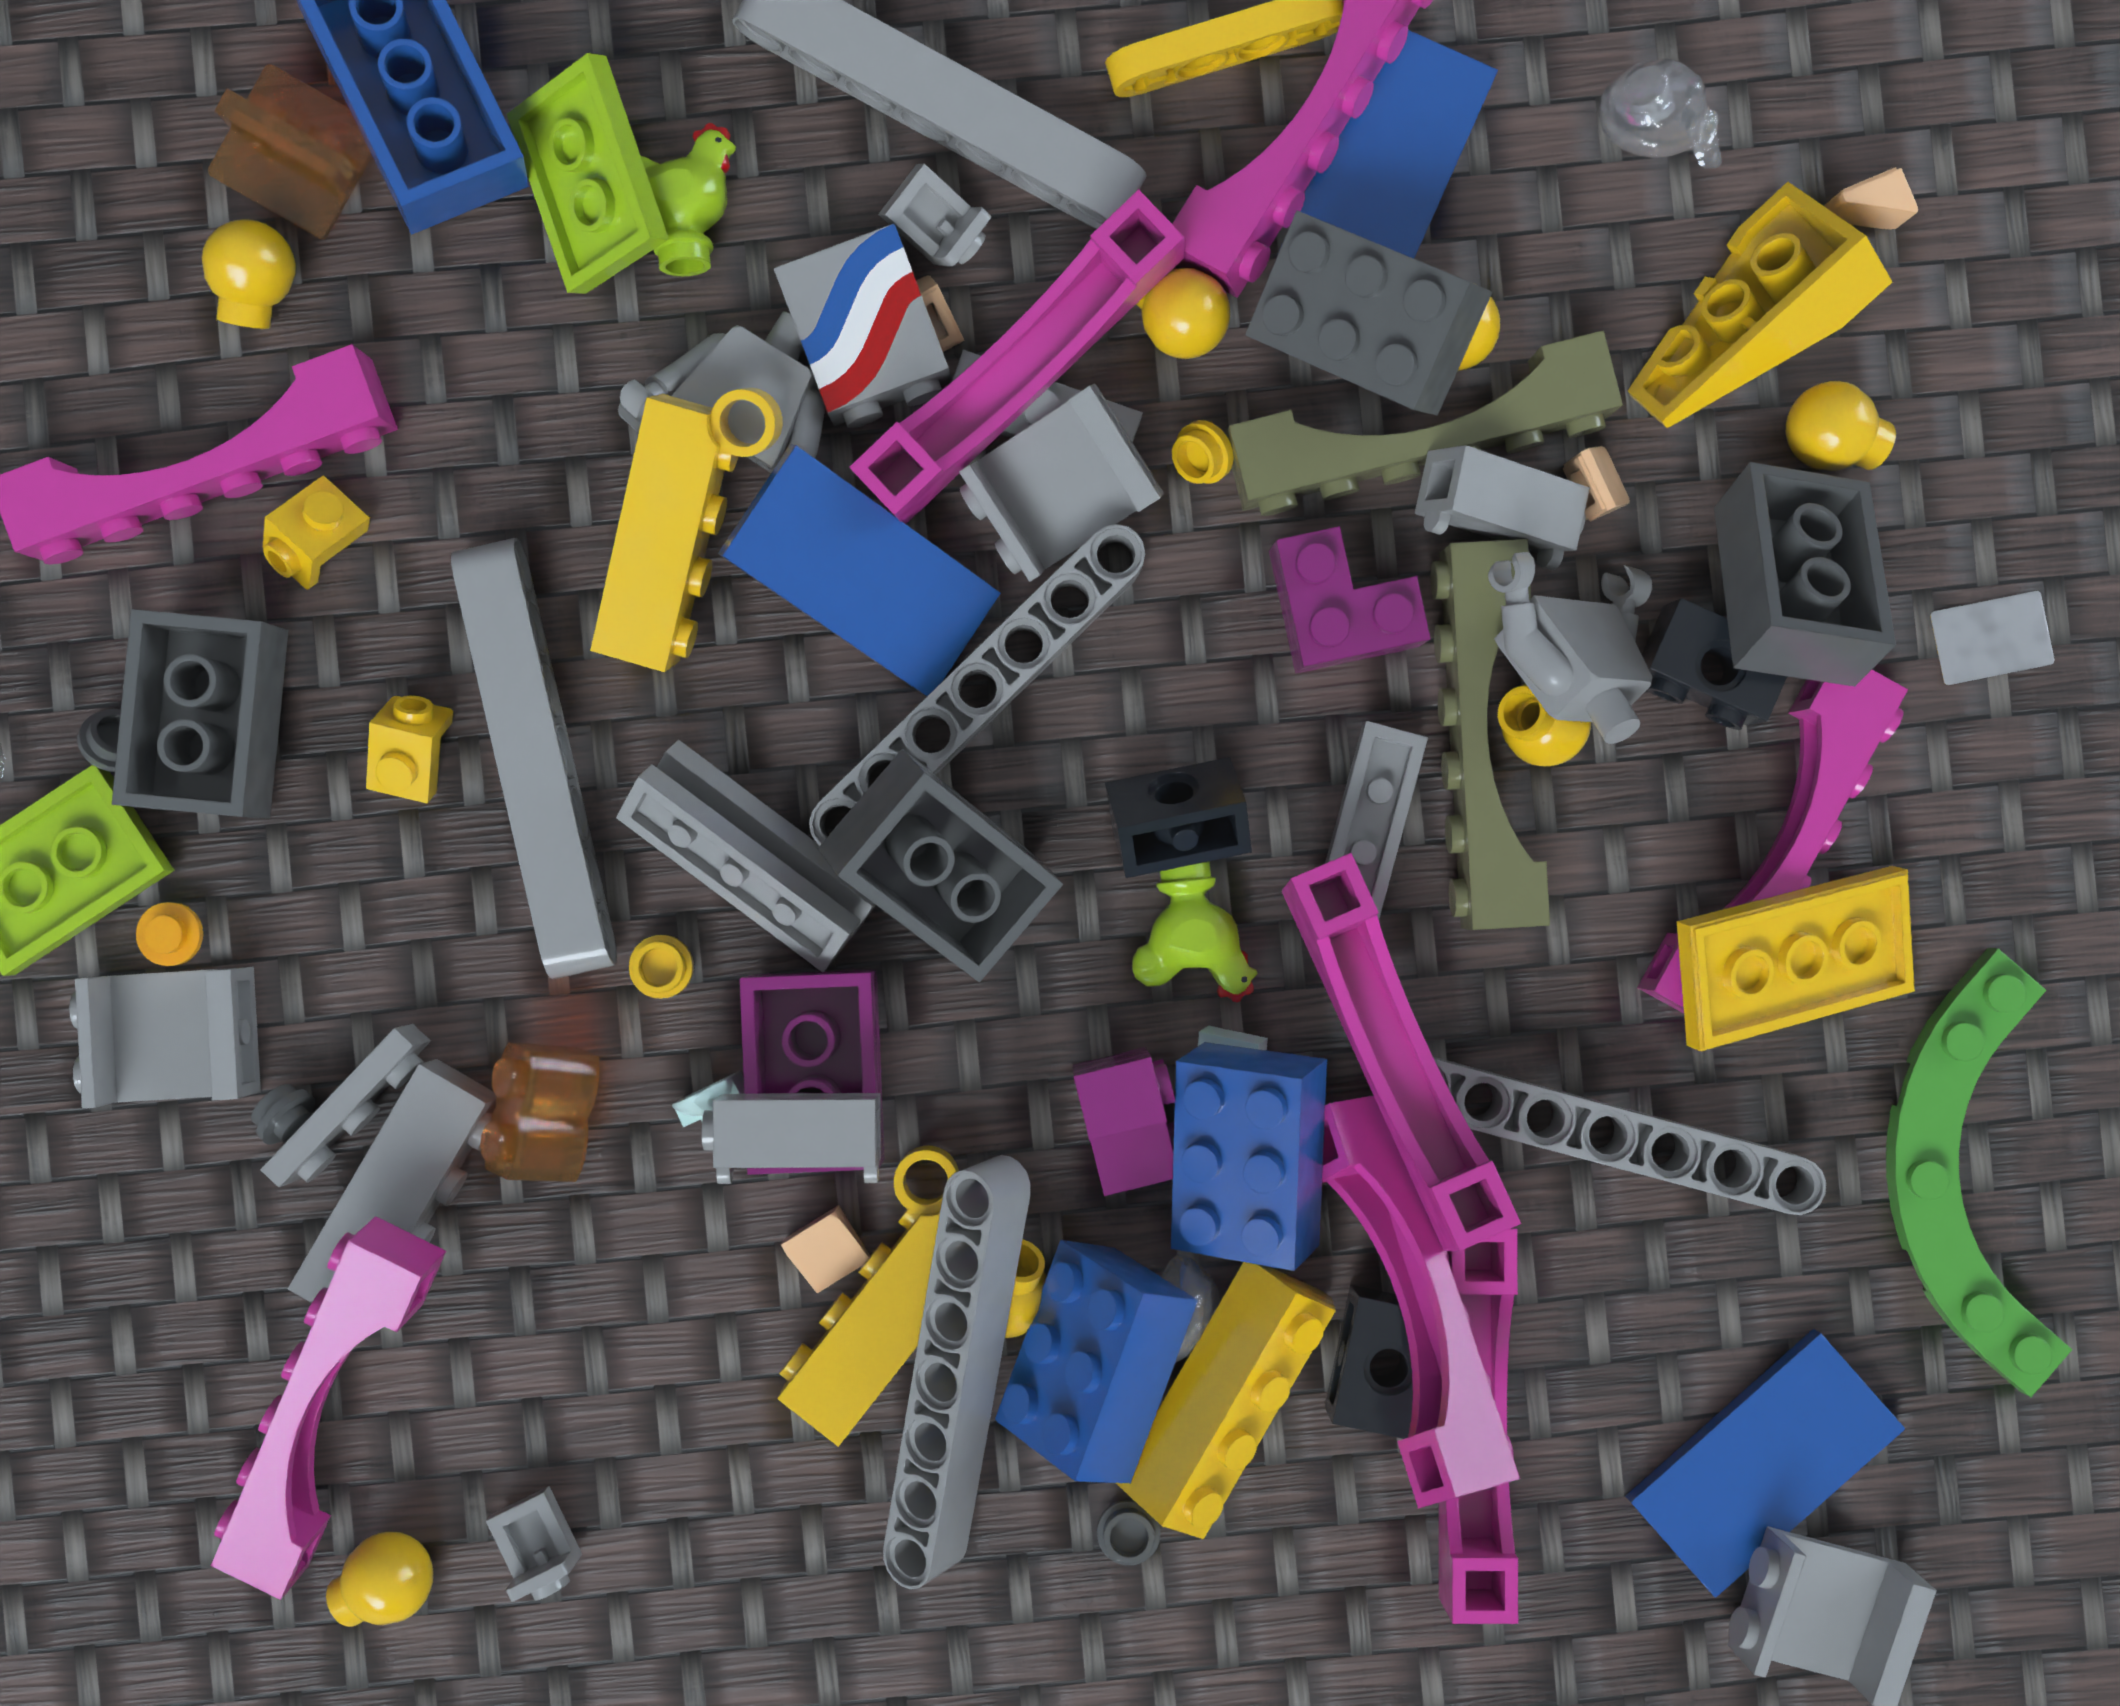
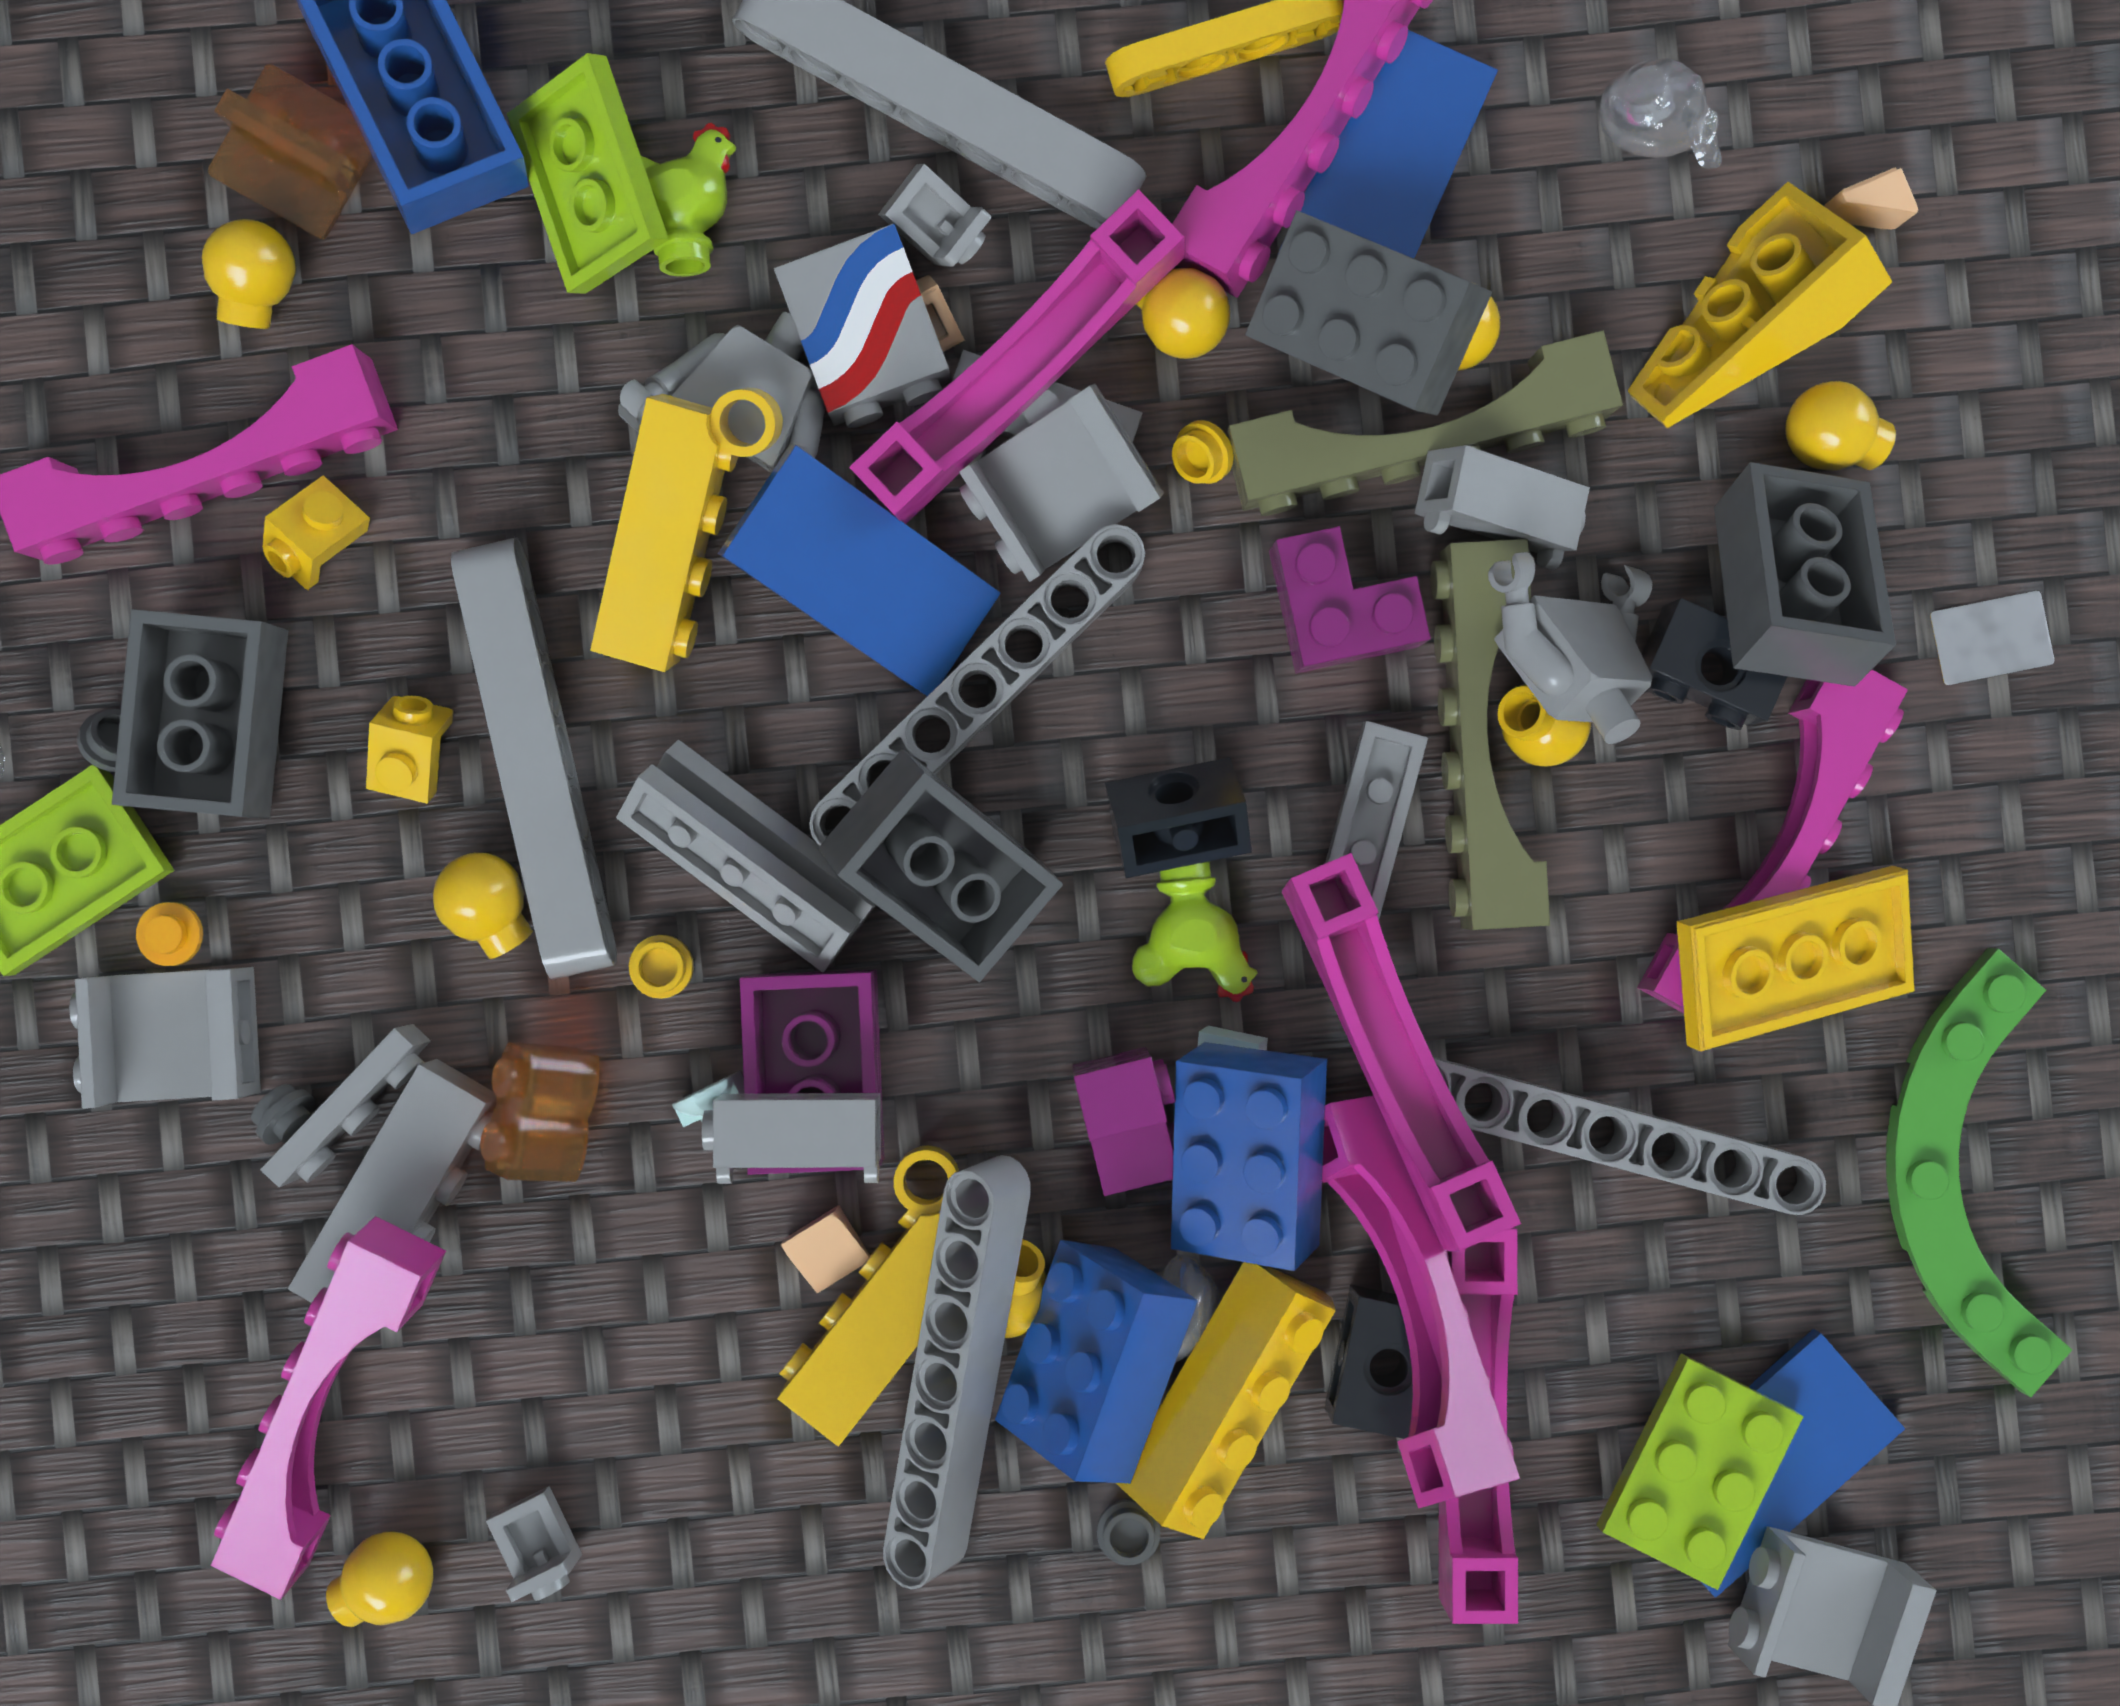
(482, 902): none -> yellow piece
(1596, 470): light nougat slope -> none
(1699, 1471): none -> lime plate

